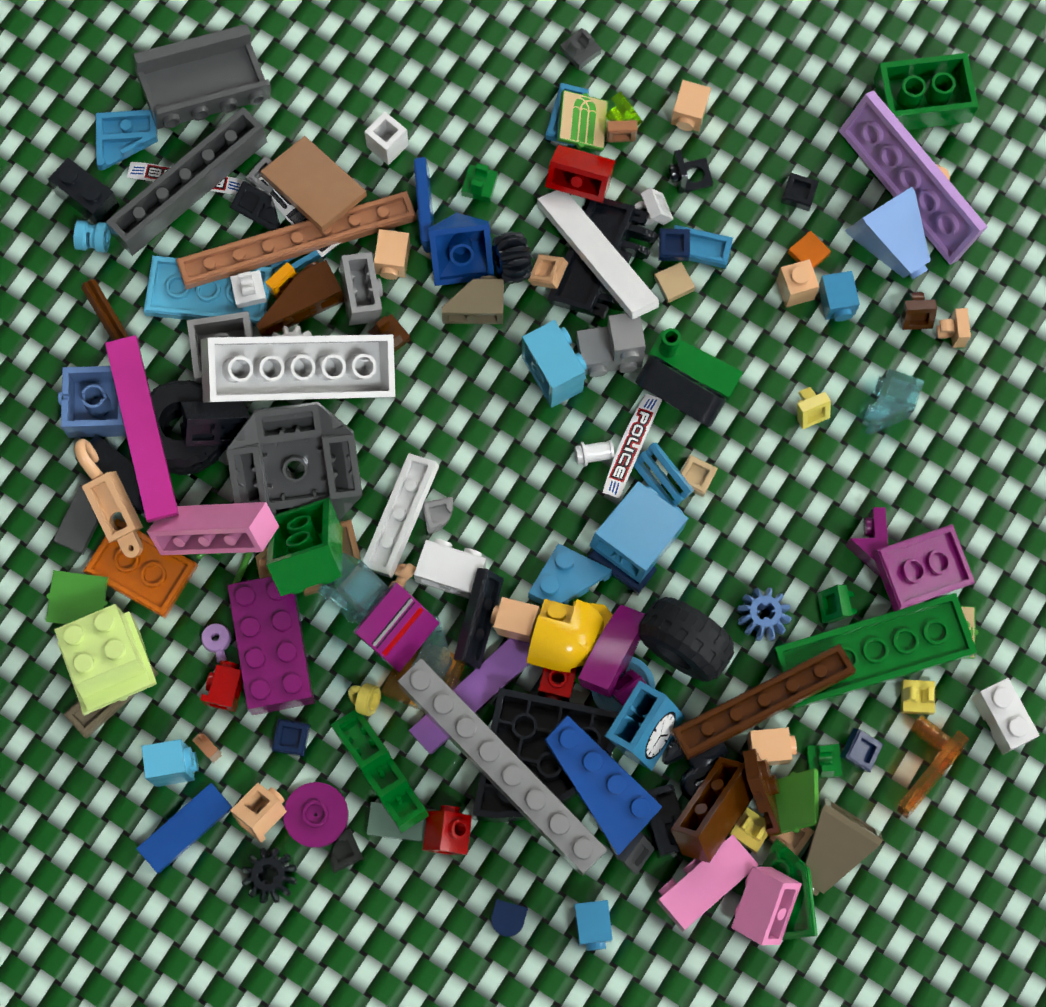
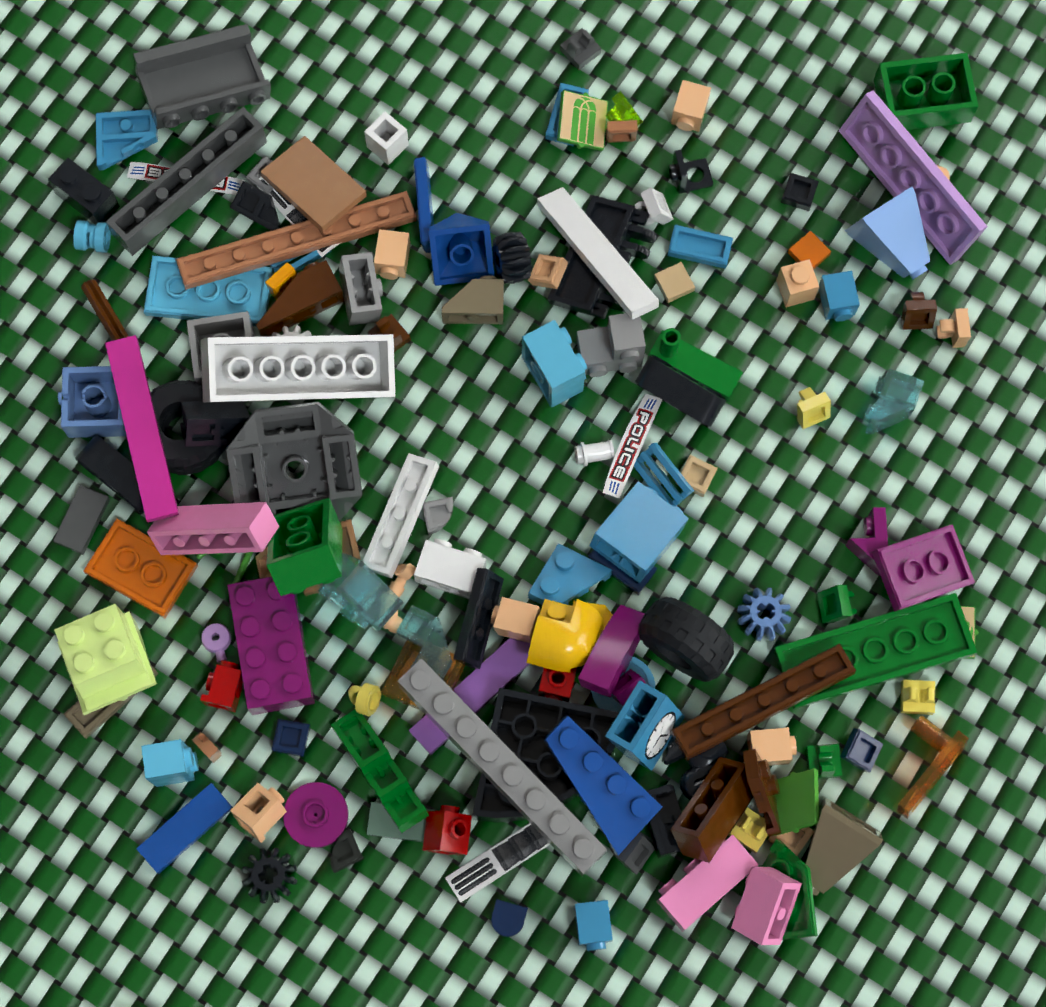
(75, 596): bright green piece -> none
(108, 497): light nougat piece -> none
(248, 289): white tile -> none
(396, 627): magenta slope -> none
(479, 182): green tile -> none
(496, 862): none -> sticker
(580, 173): red brick -> none
(674, 244): dark blue tile -> none
(1005, 716): white brick -> none

